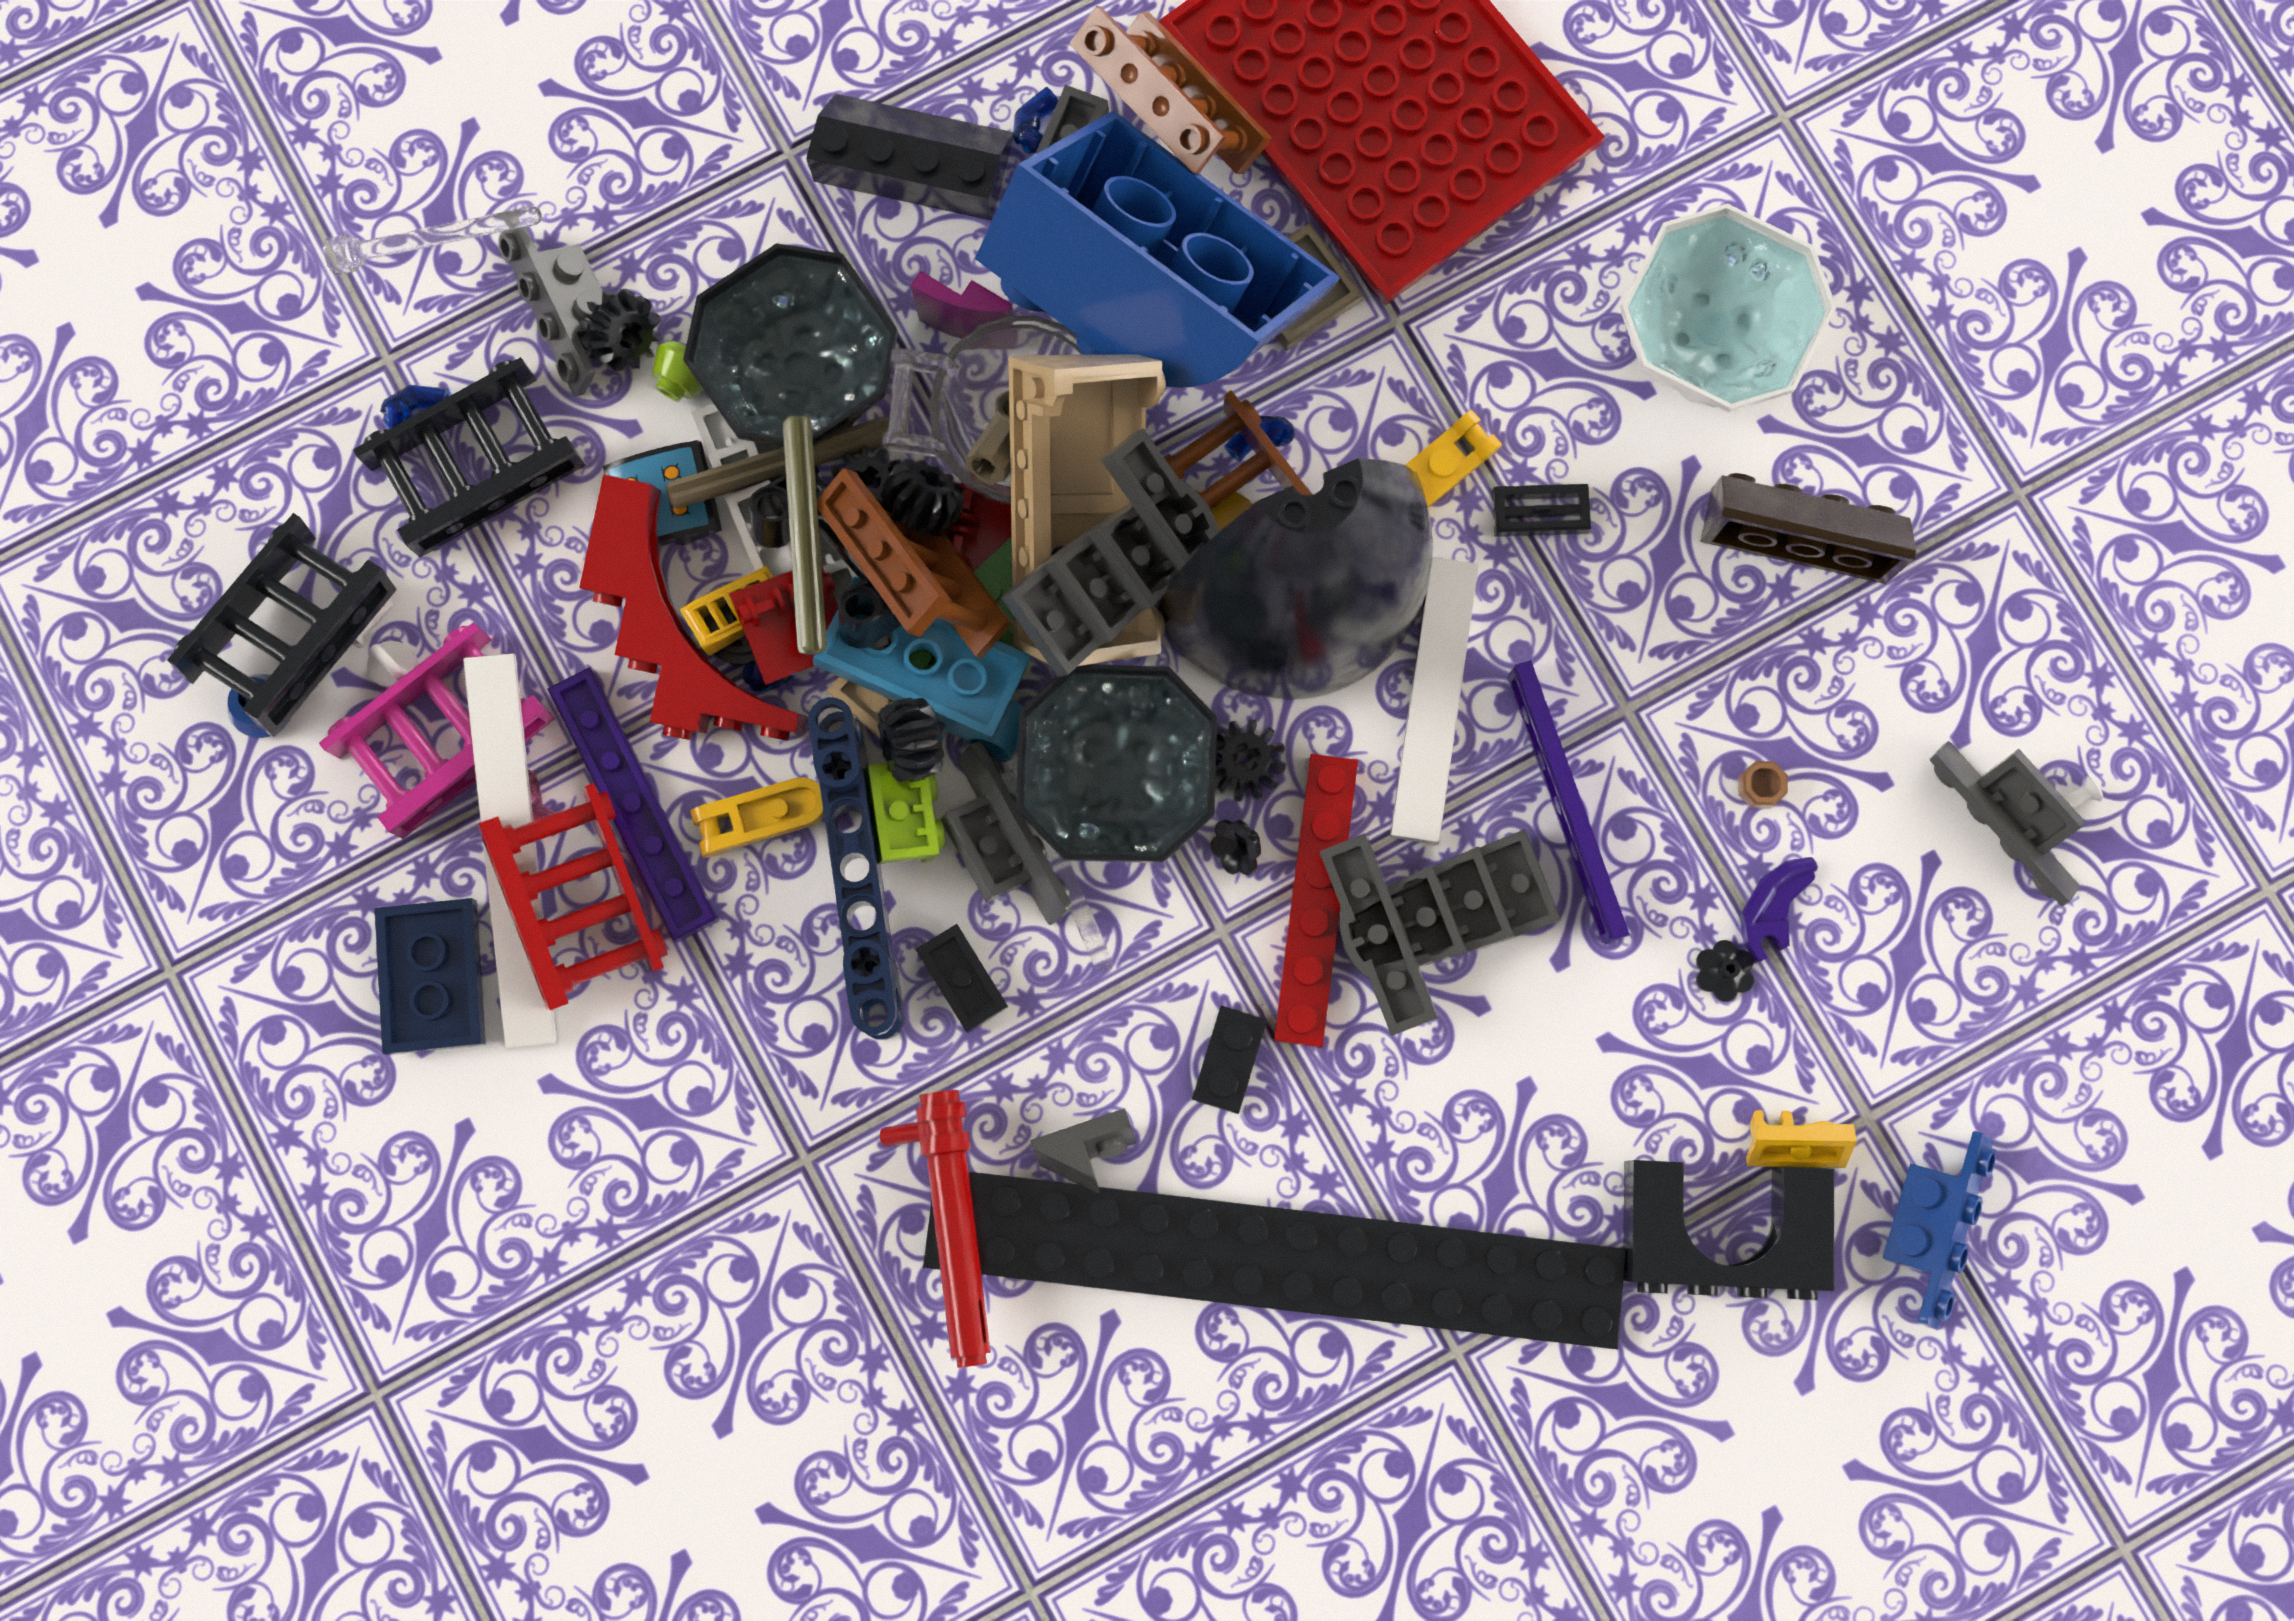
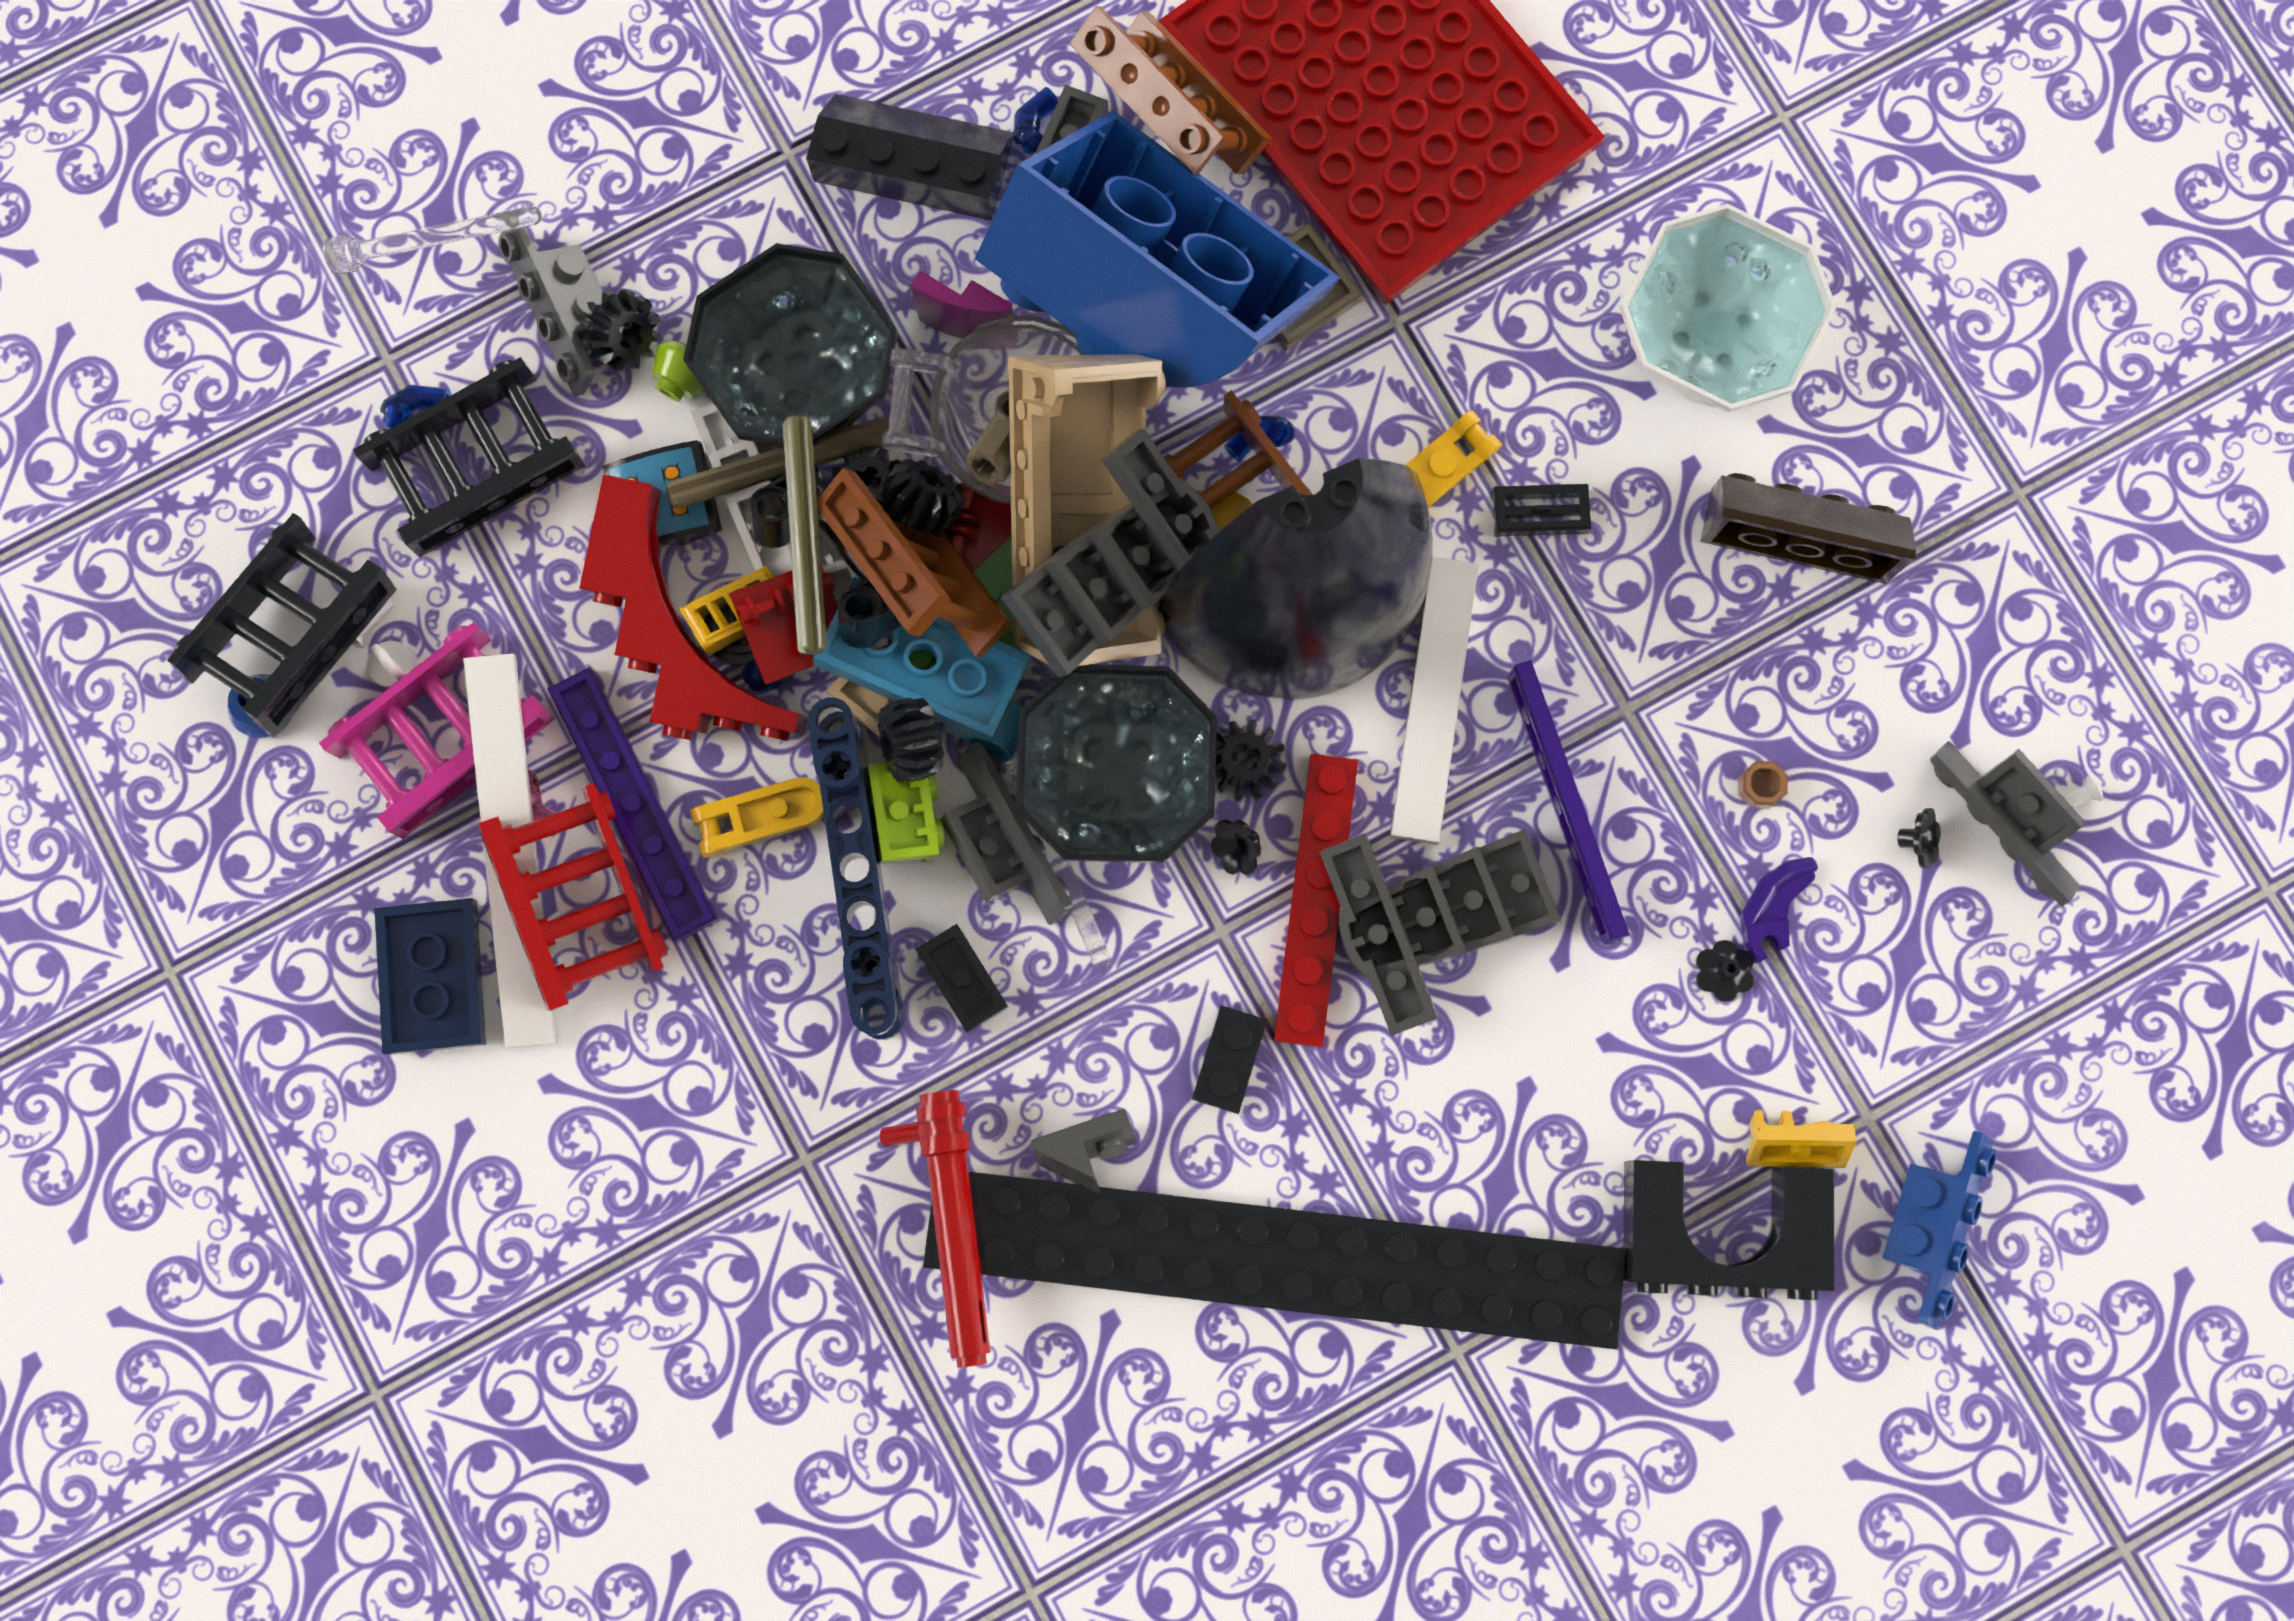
(1923, 838): none -> black plant

